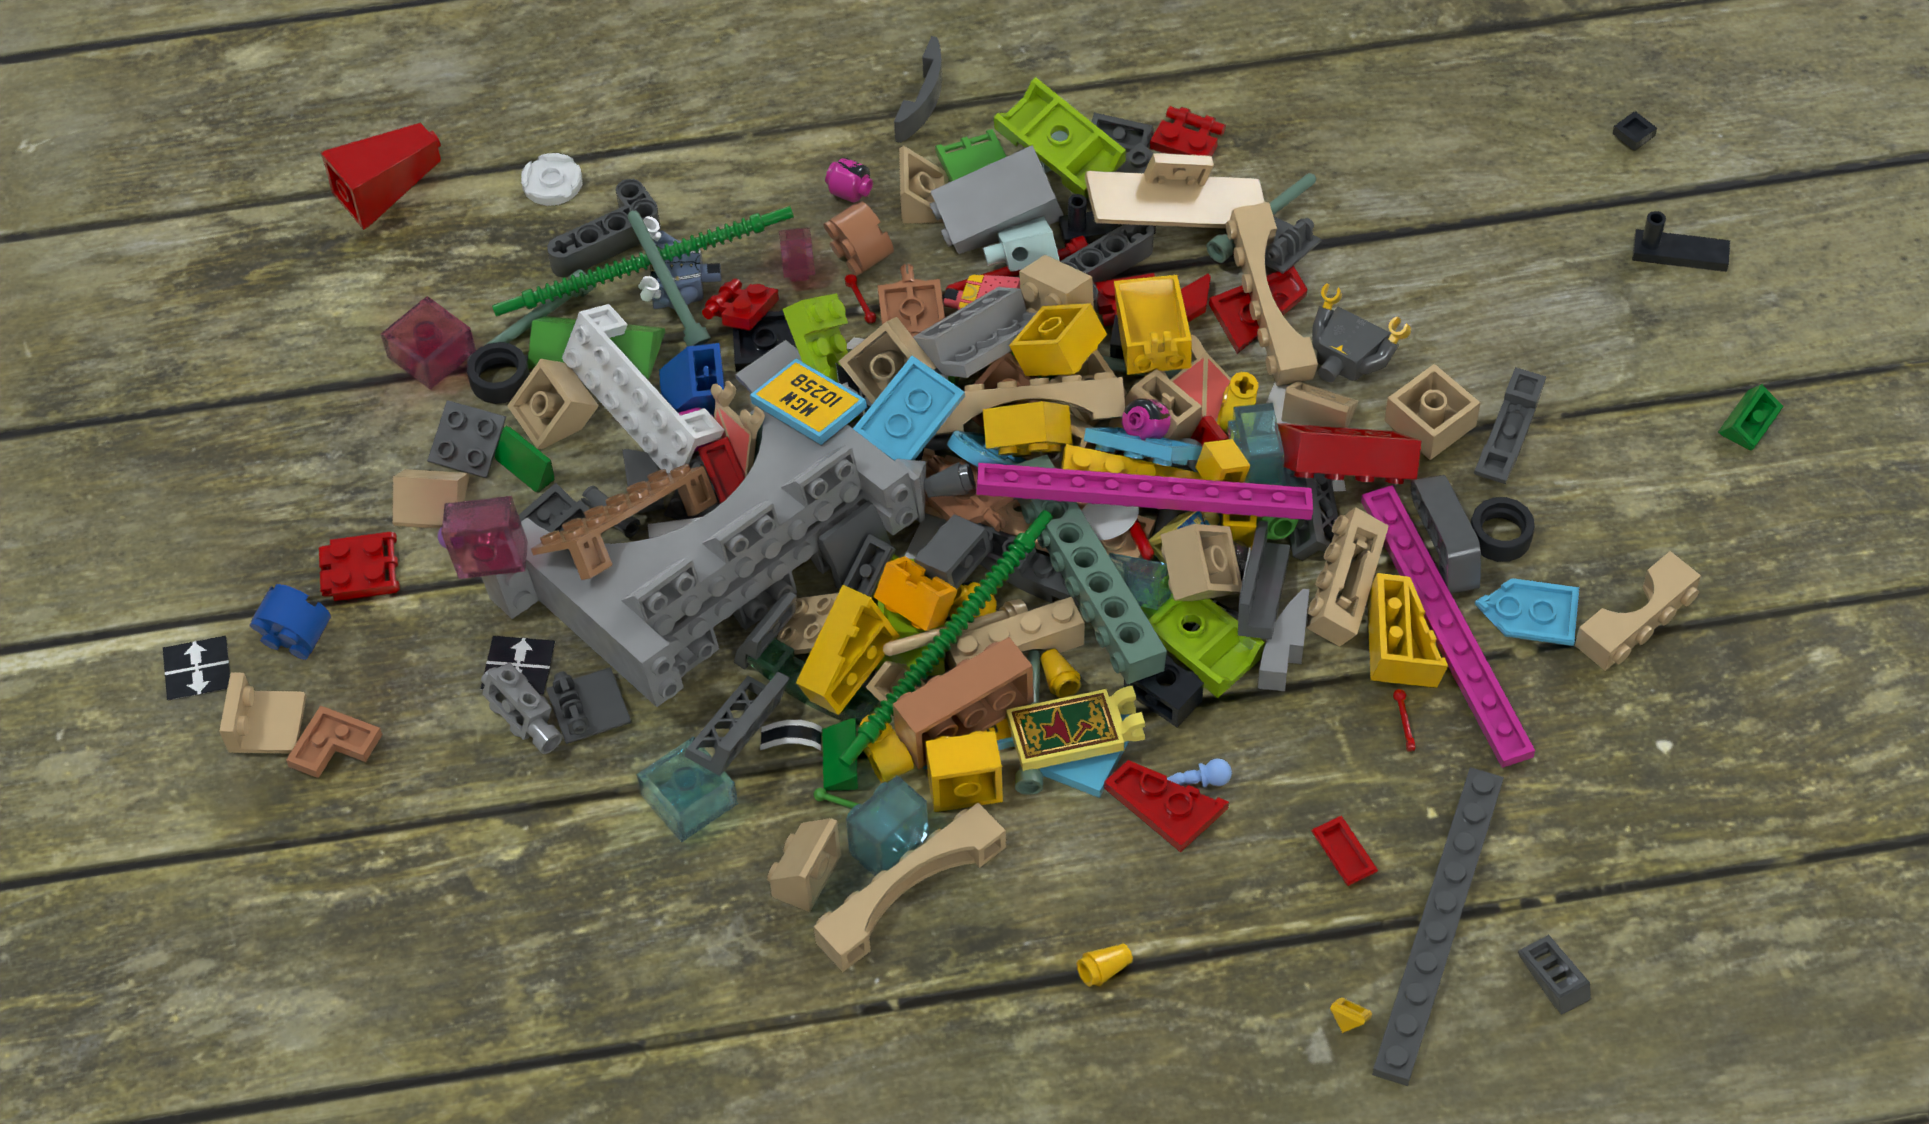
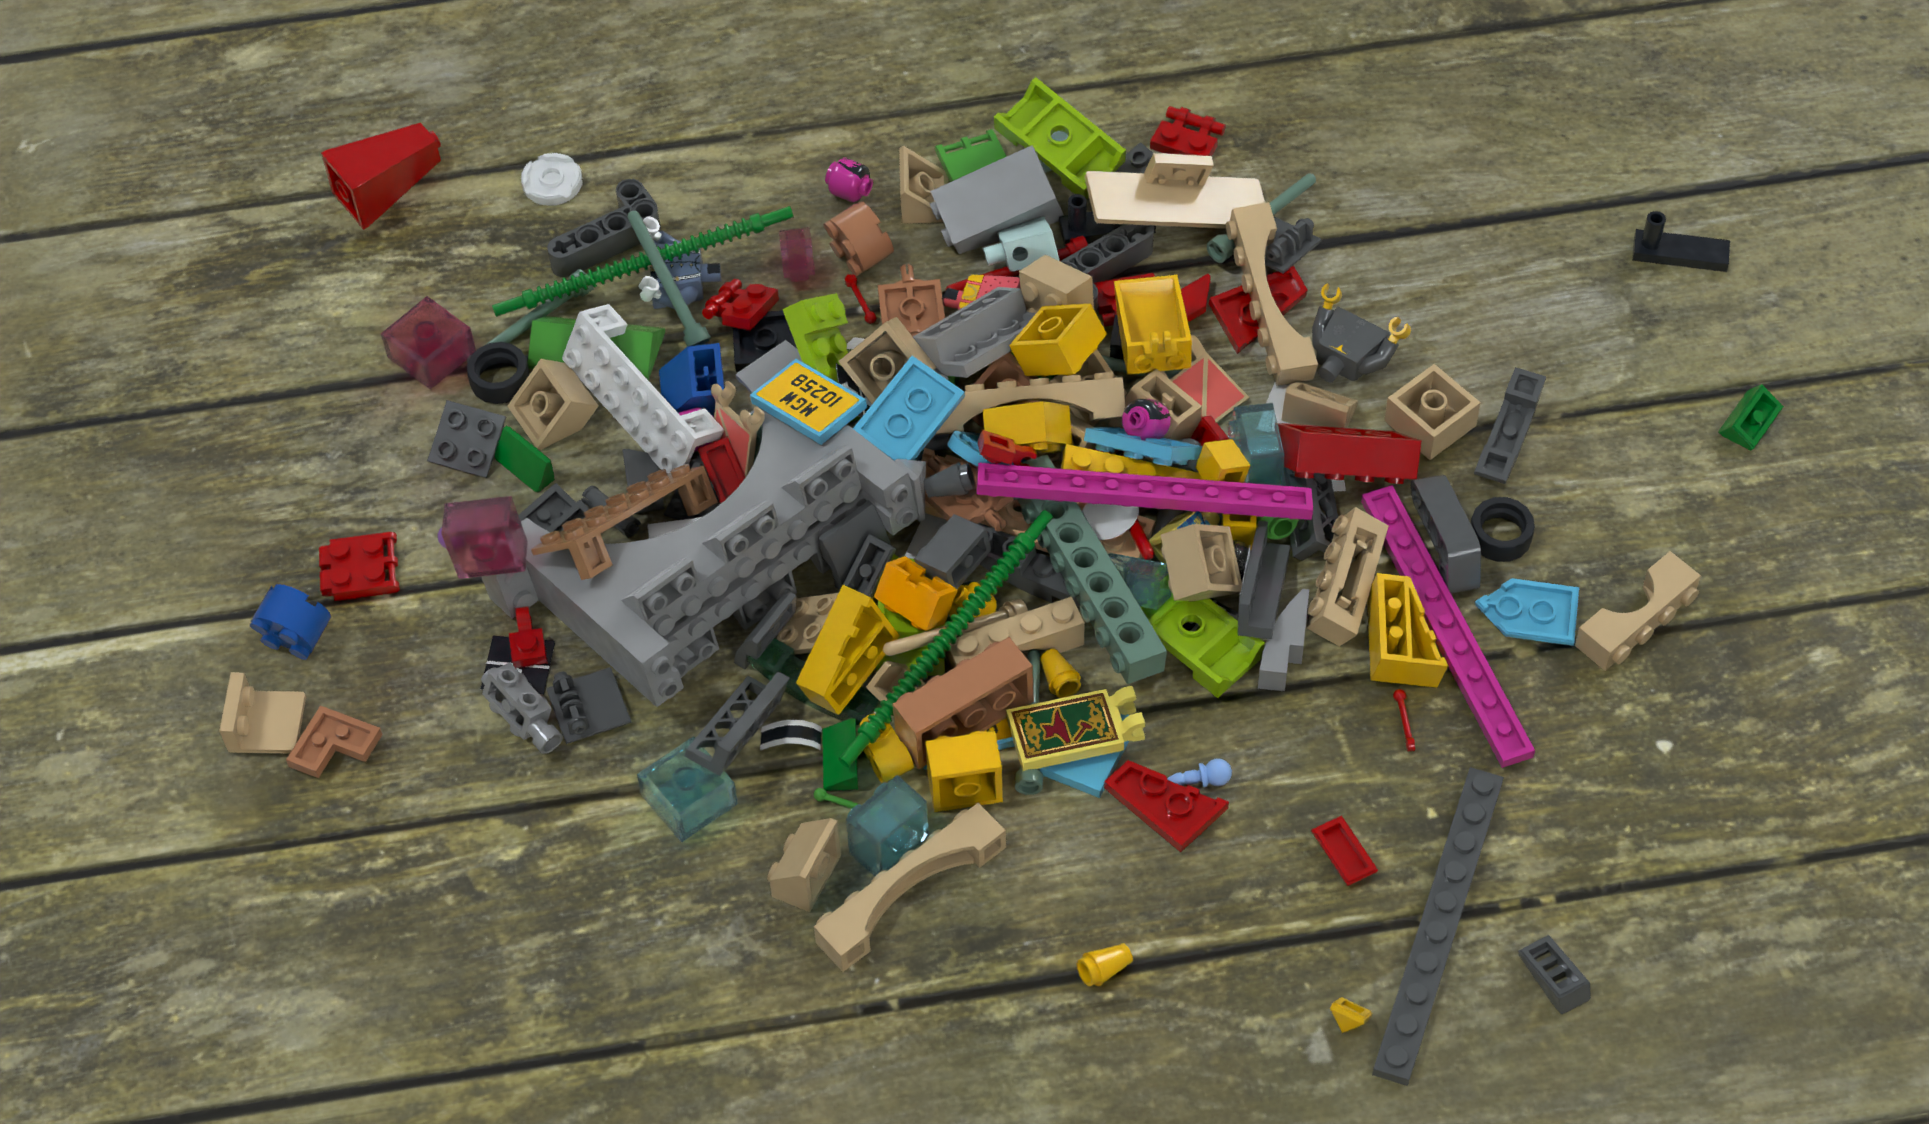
(196, 667): black sticker -> none
(422, 494): tan slope -> none
(527, 644): none -> red plate
(914, 114): dark grey slope -> none
(1002, 449): none -> red plate
(1124, 131): dark grey slope -> none
(1174, 701): black brick -> none
(1233, 398): yellow piece -> none
(1634, 130): black plate -> none

